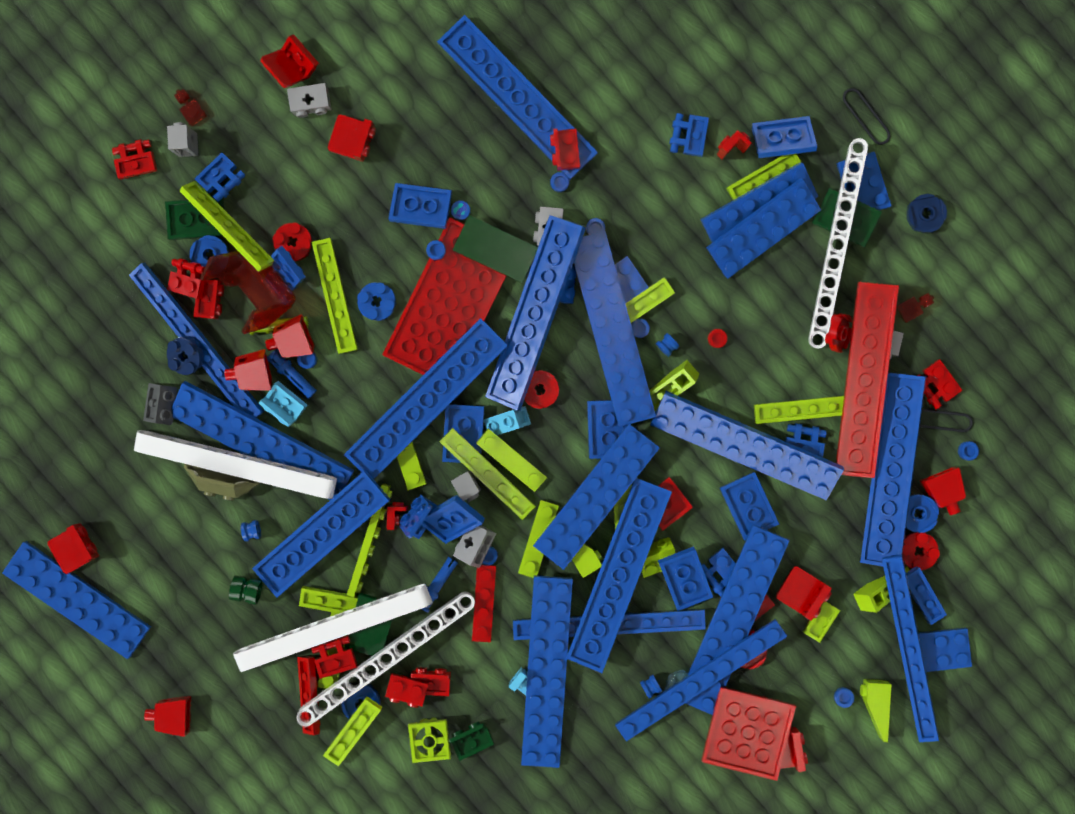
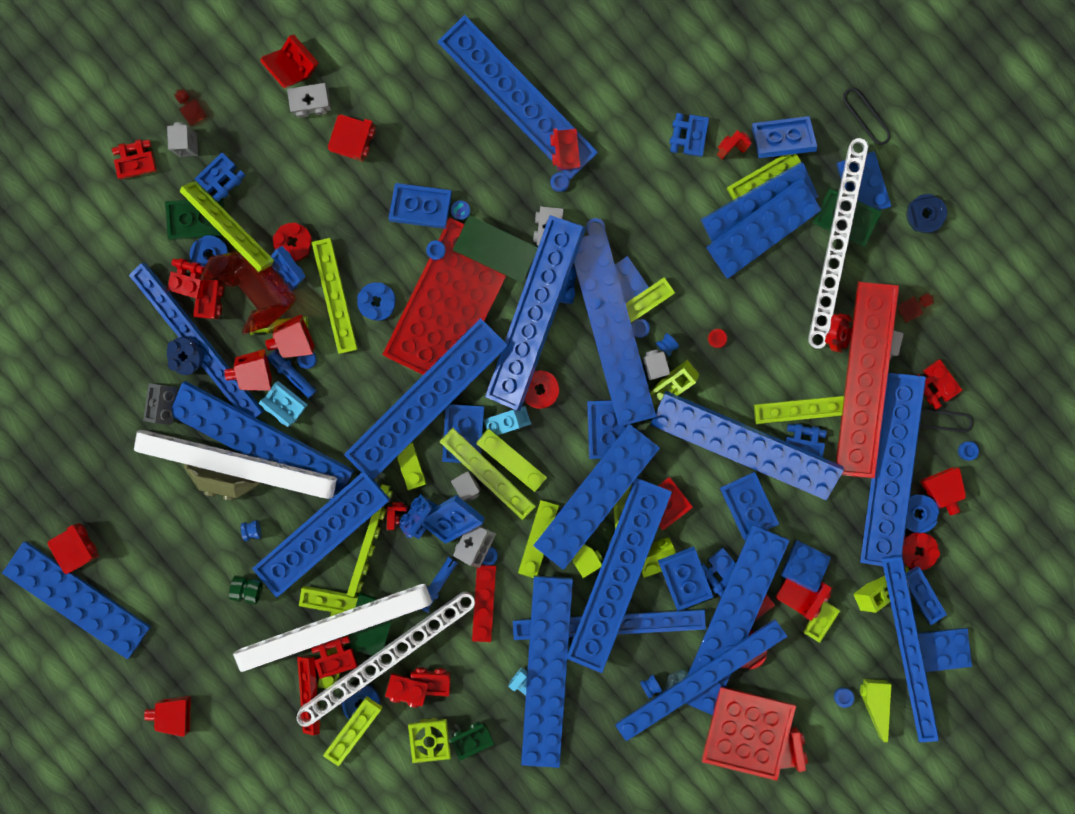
(655, 364): none -> light grey brick
(805, 566): none -> blue plate

